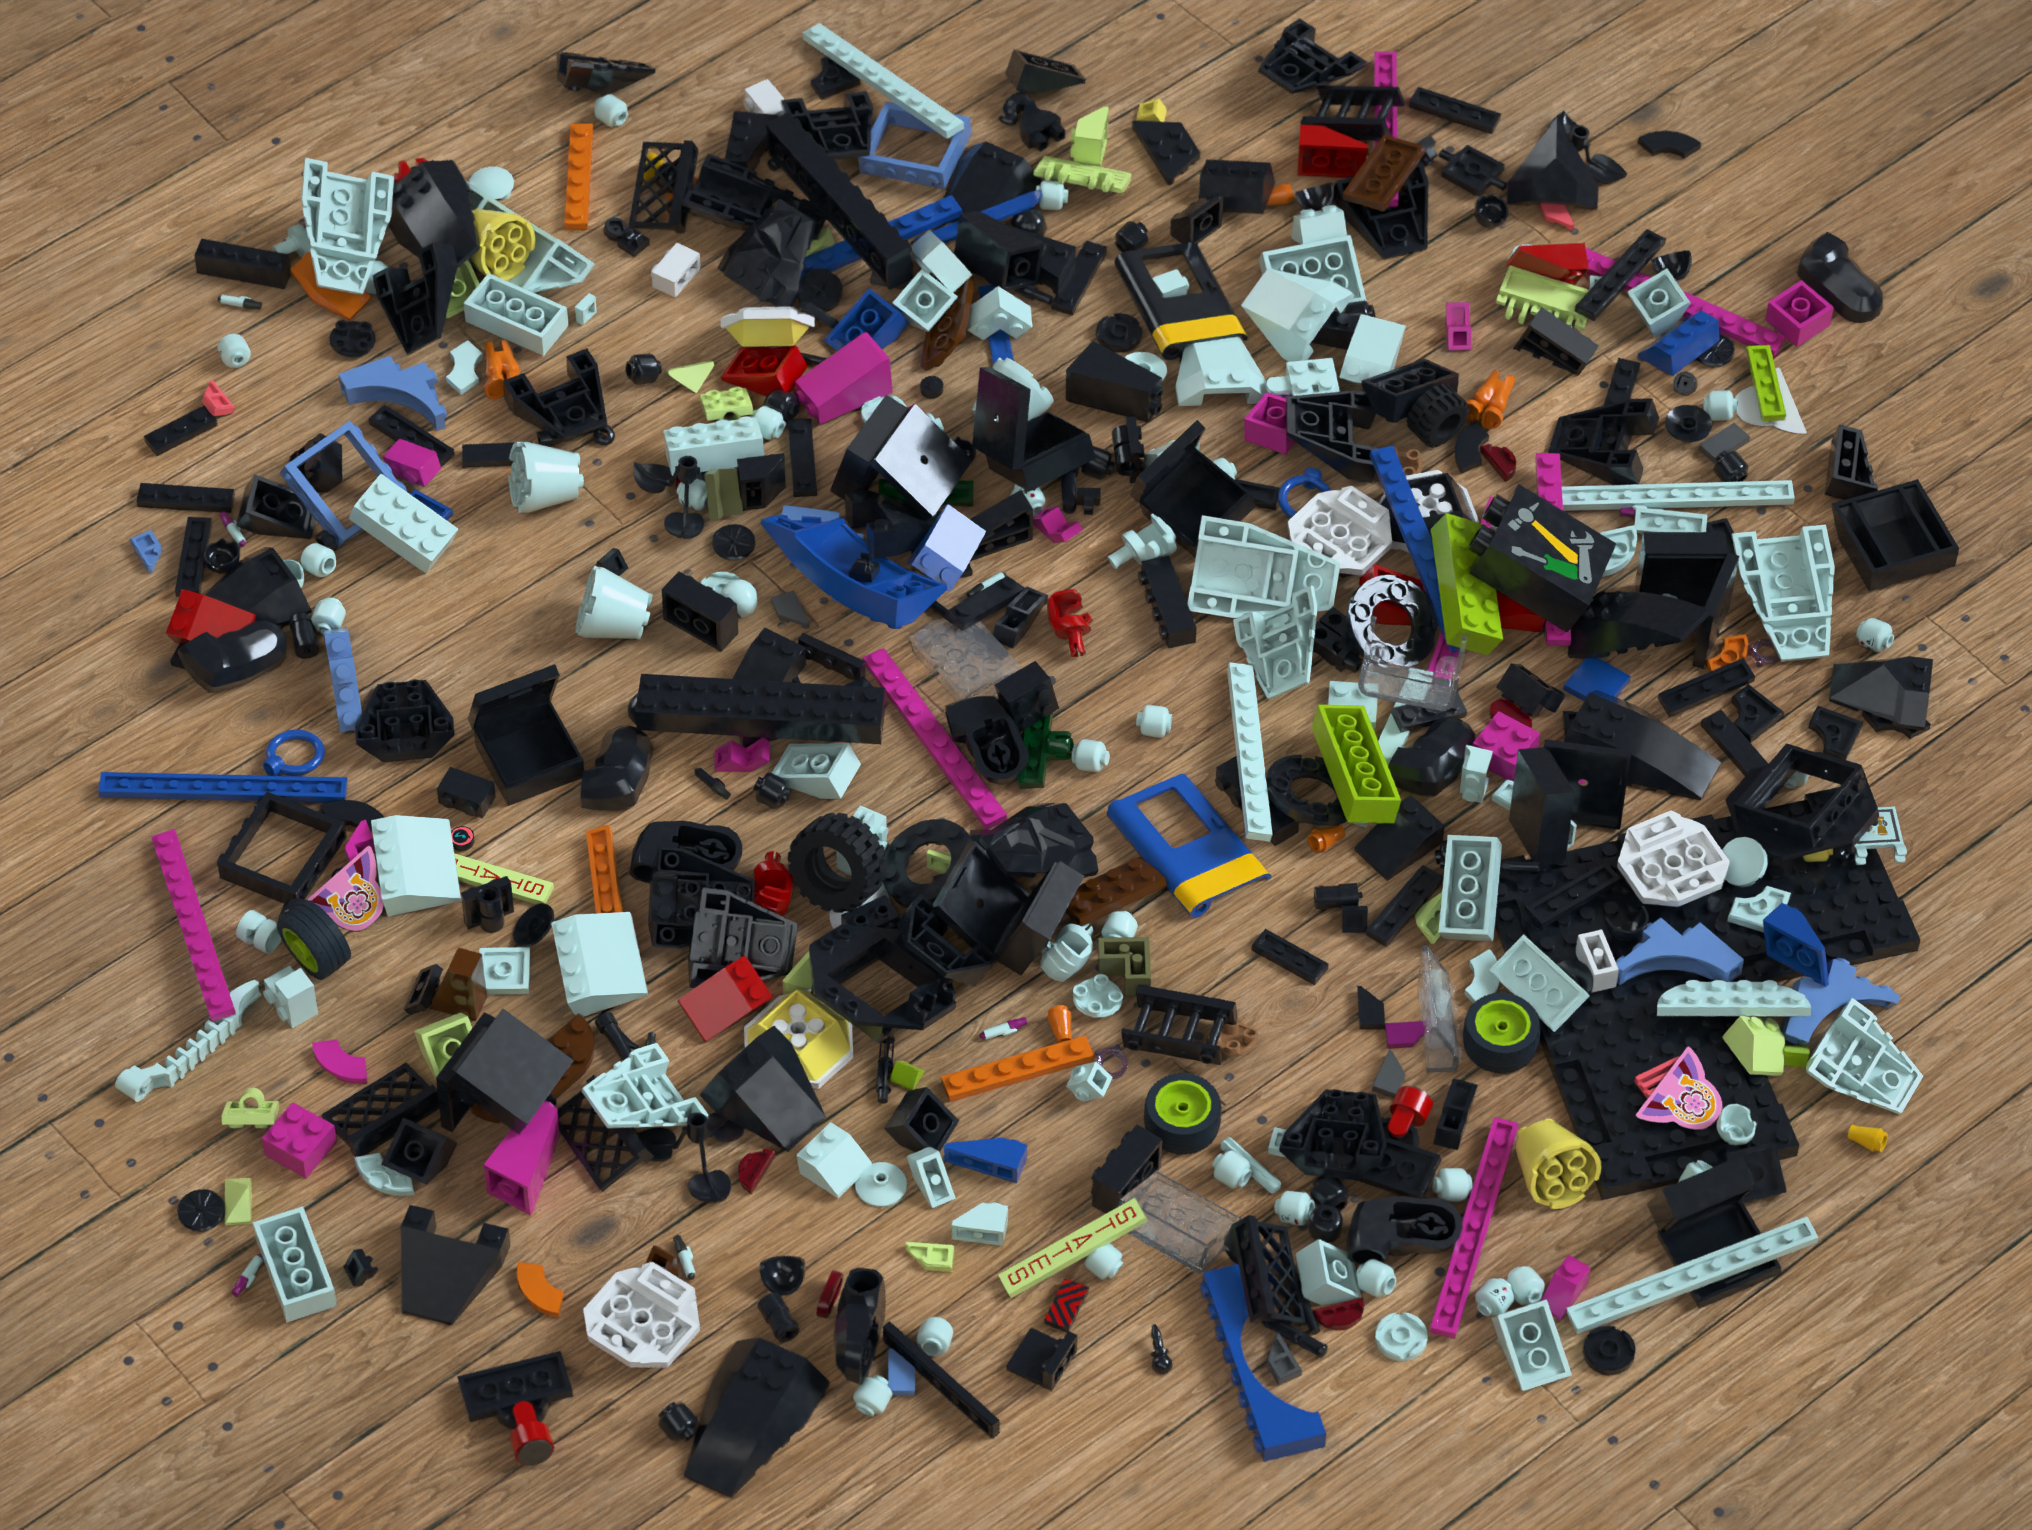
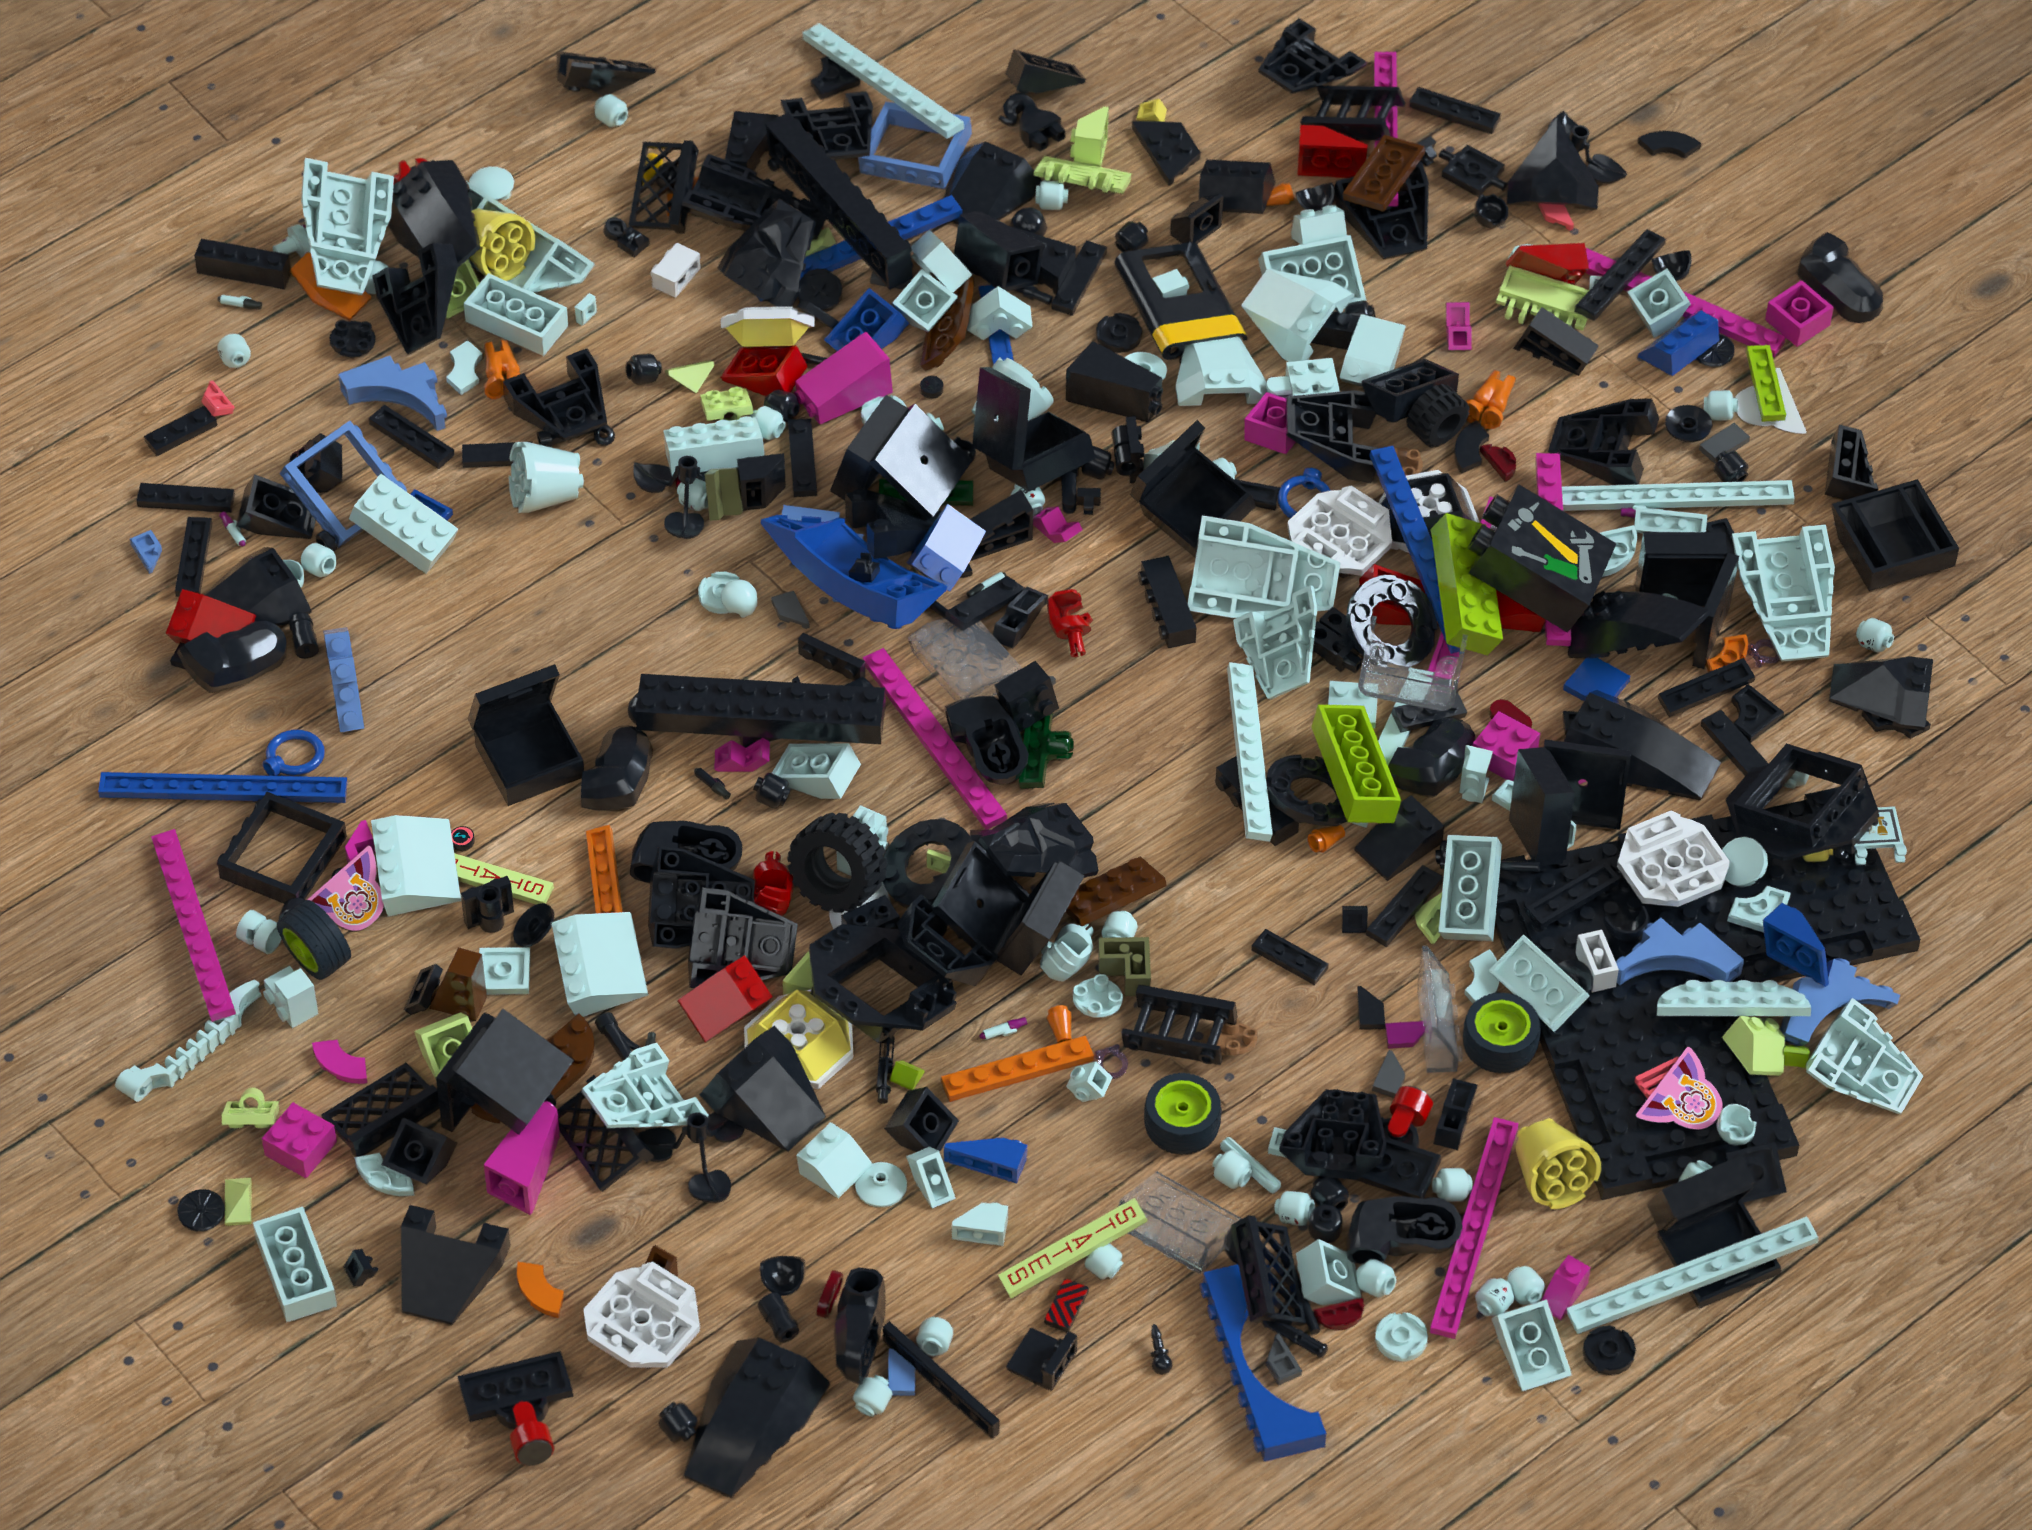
(222, 556): black hair -> none
(247, 1277): piece -> none
(328, 614): light aqua head -> none
(351, 812): black tile -> none
(404, 722): black wedge -> none
(412, 462): dark pink brick -> none
(466, 792): black brick -> none
(579, 177): orange plate -> none
(612, 607): light aqua cone -> none
(613, 562): black tile -> none
(685, 1256): piece -> none
(700, 611): black brick -> none
(733, 542): black wheel -> none
(753, 1168): dark red tile -> none
(763, 99): white brick -> none
(772, 659): black slope -> none
(932, 1256): yellowish green tile -> none
(997, 212): blue piece -> none
(1090, 755): light aqua head -> none
(1126, 1168): black brick -> none
(1150, 543): light aqua piece -> none
(1154, 721): light aqua head -> none
(1197, 869): blue piece -> none
(1336, 896): black piece -> none
(1529, 690): black hinge -> none
(1622, 381): black plate -> none
(1685, 383): black tile -> none
(1836, 731): black tile -> none
(1868, 1137): yellow cone -> none

